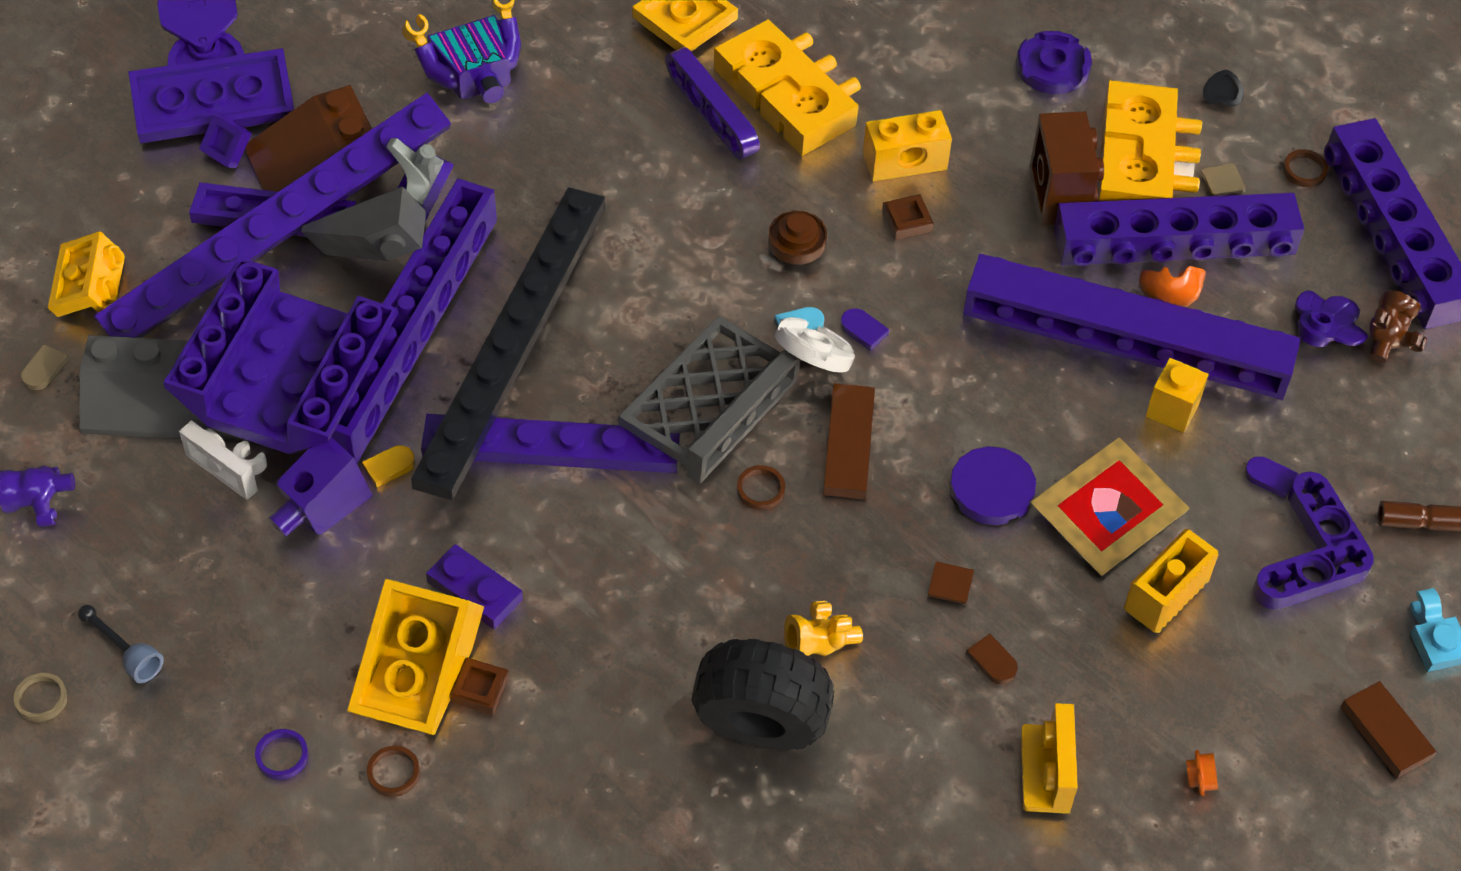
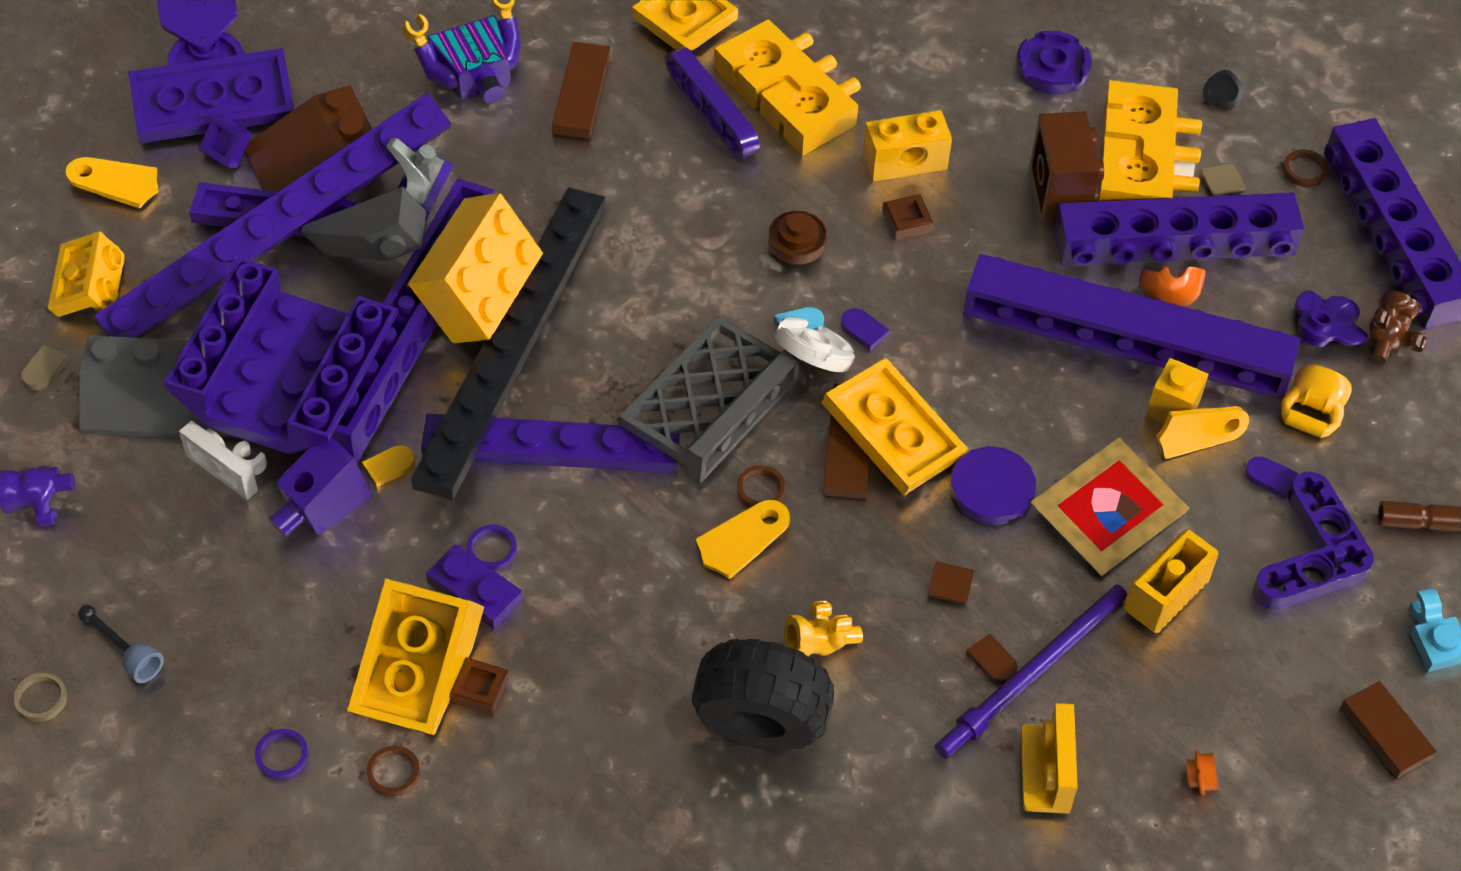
(114, 180): none -> yellow piece
(476, 268): none -> yellow brick
(494, 529): none -> dark purple piece
(581, 90): none -> reddish brown tile
(742, 538): none -> yellow piece
(894, 426): none -> yellow plate
(975, 720): none -> dark purple bar
(1200, 428): none -> yellow piece
(1320, 390): none -> yellow piece

